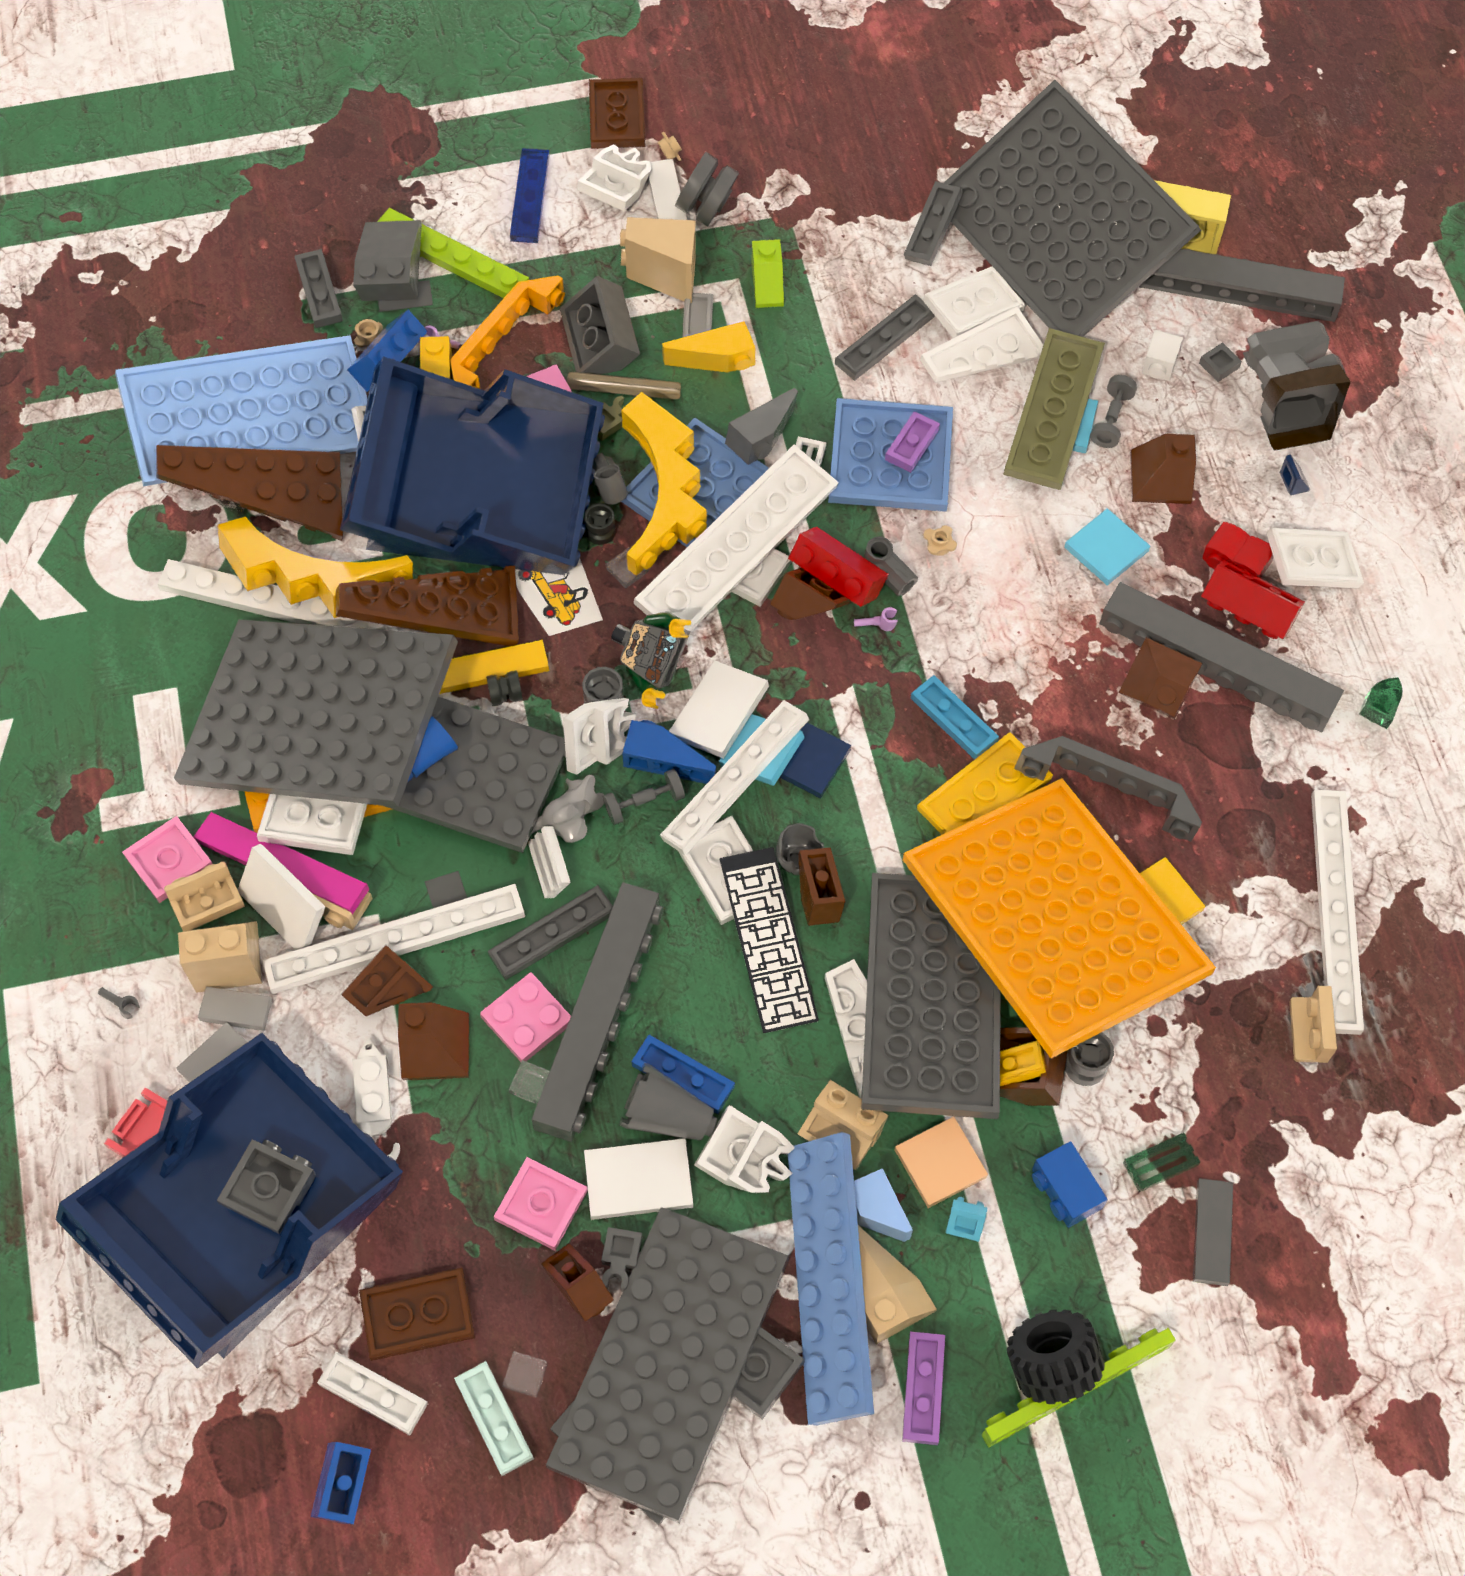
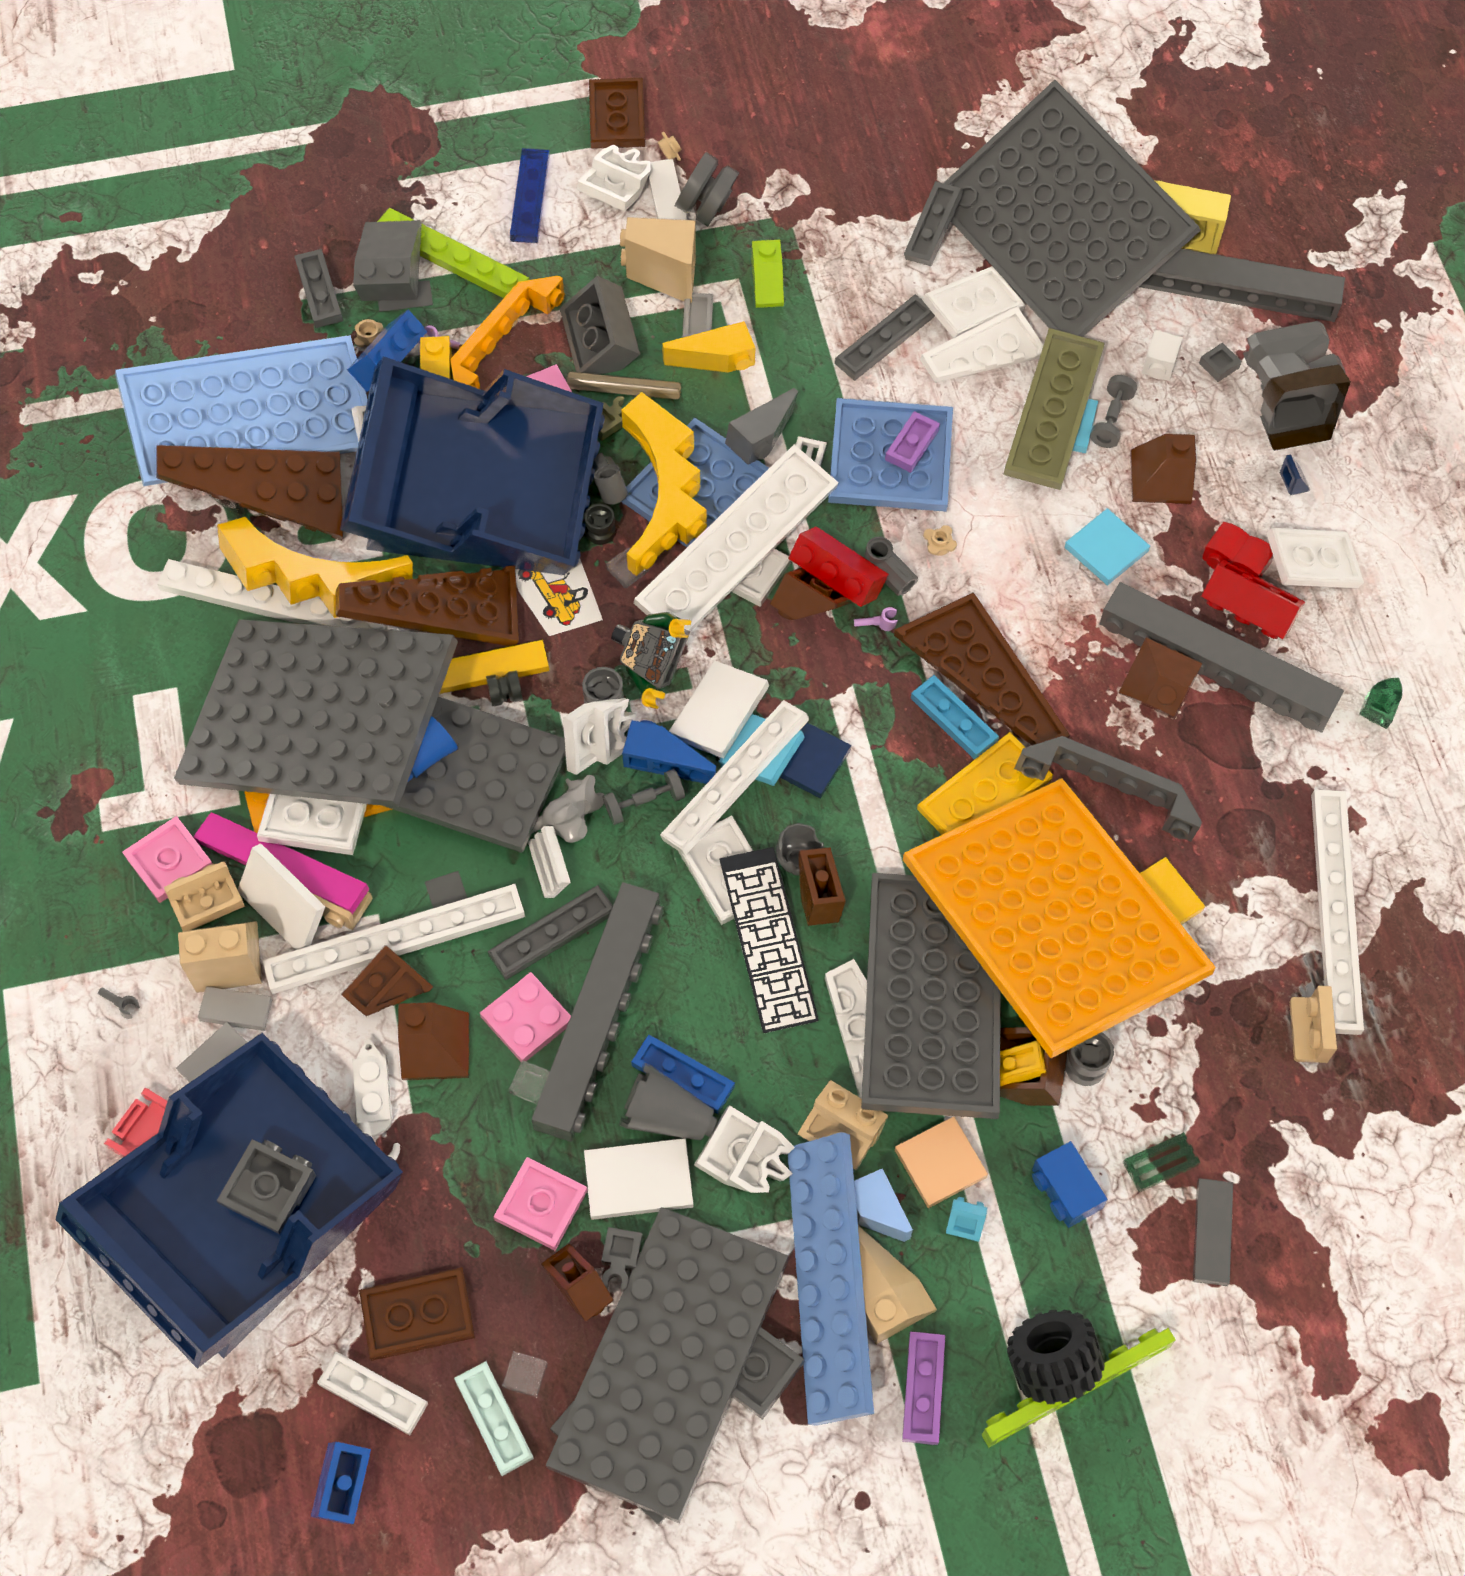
(976, 657): none -> reddish brown wing

